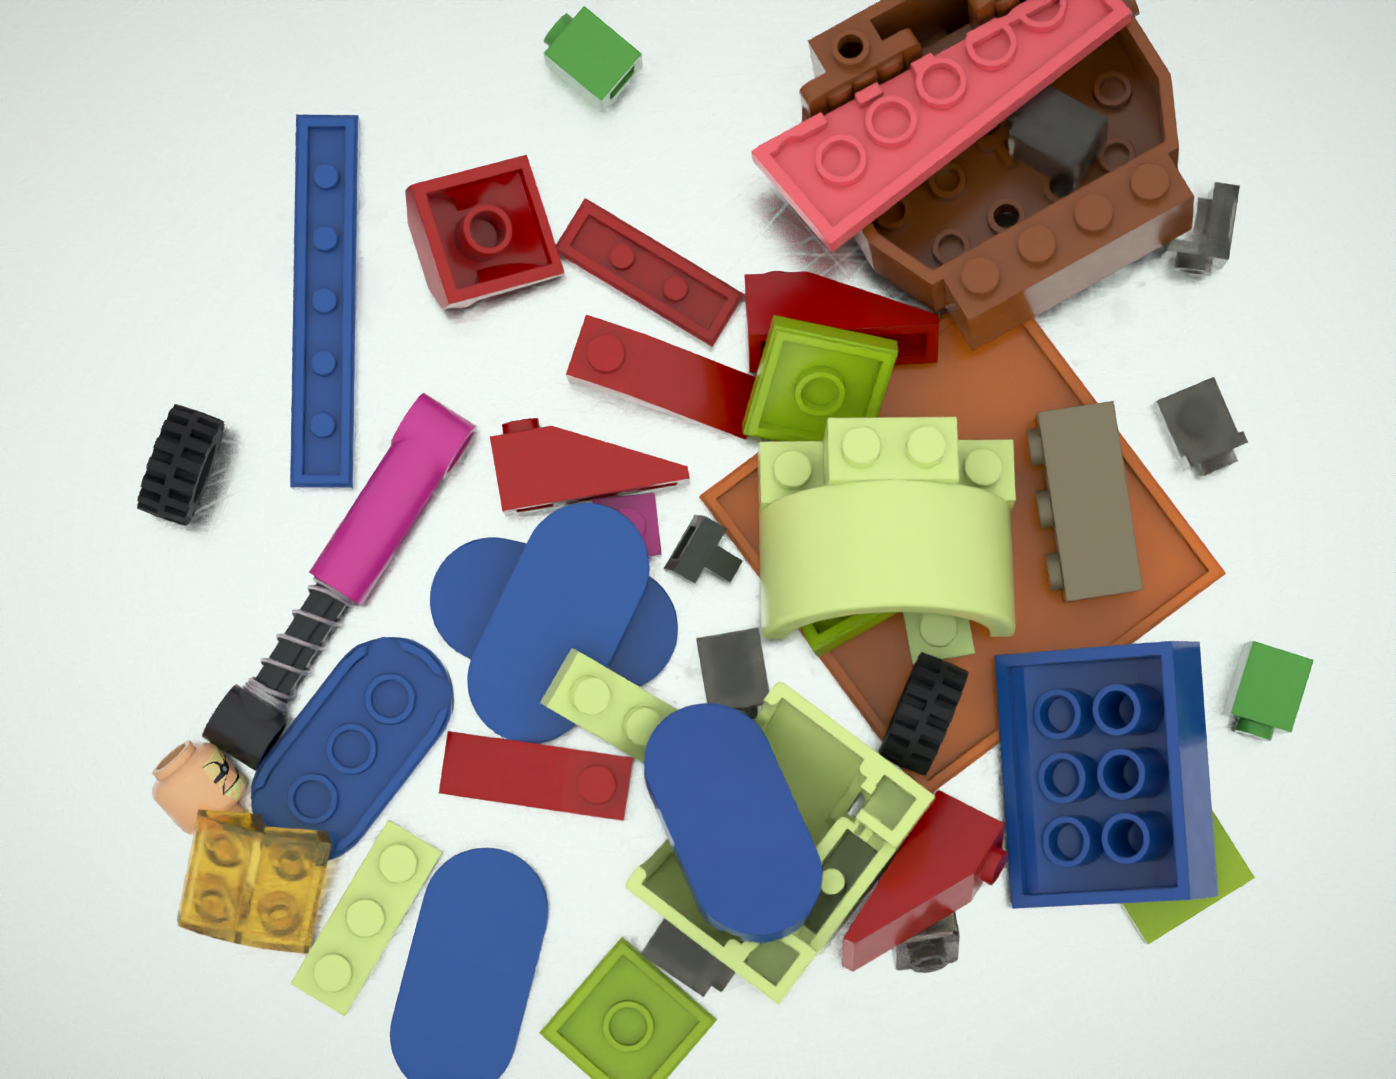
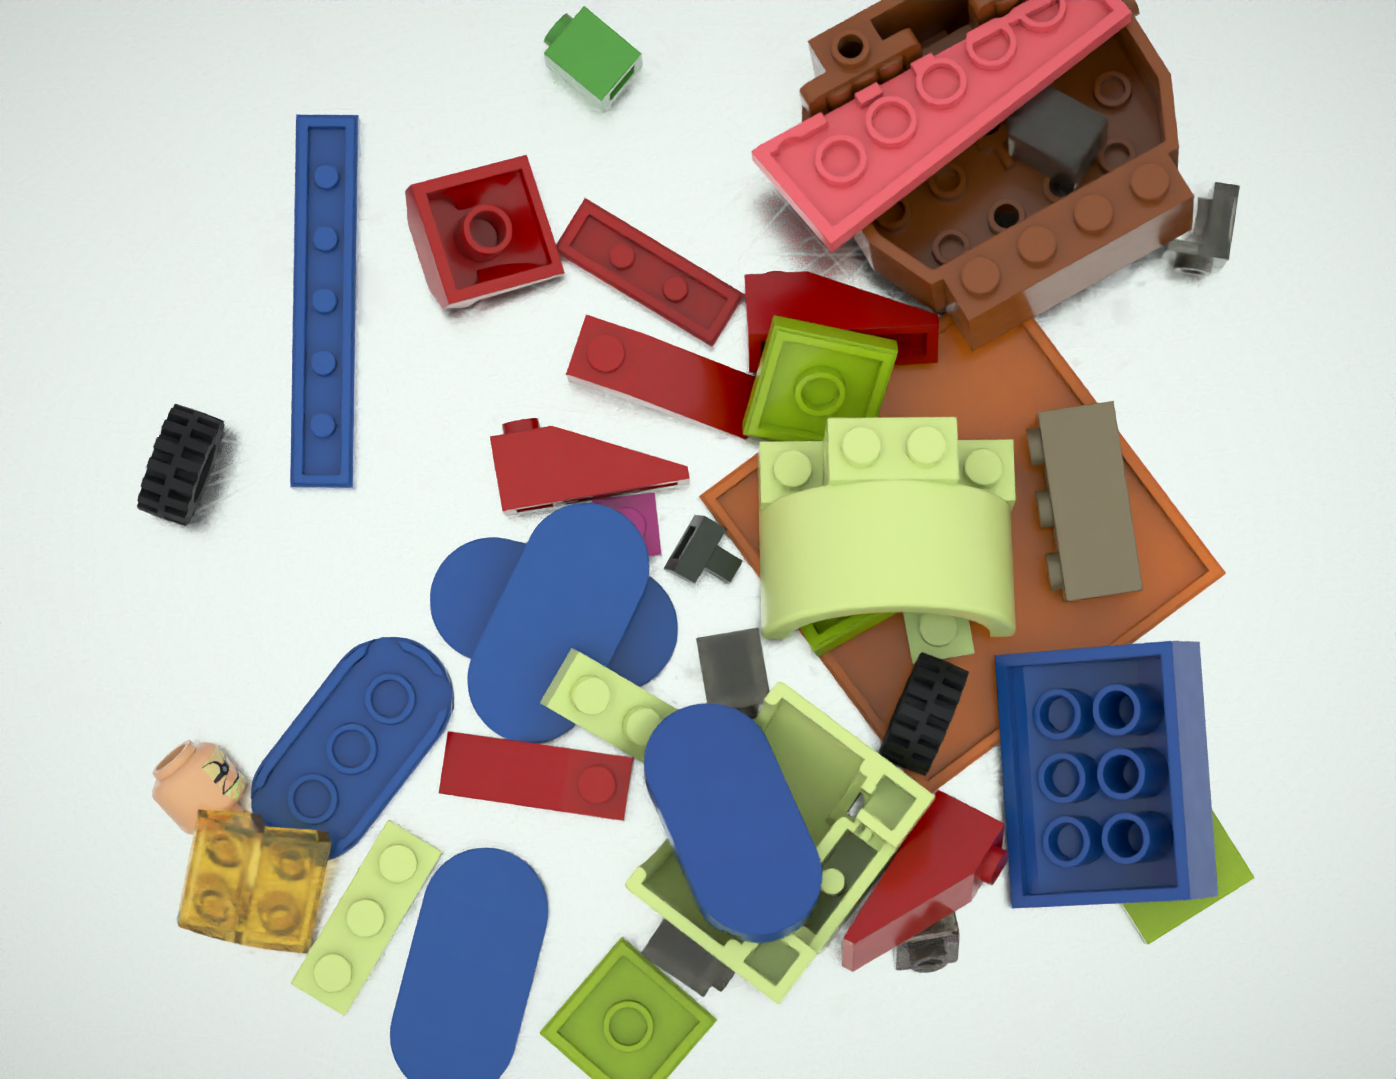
(345, 572): piece -> none
(1200, 427): clear smoke bracket -> none
(1267, 690): bright green brick -> none

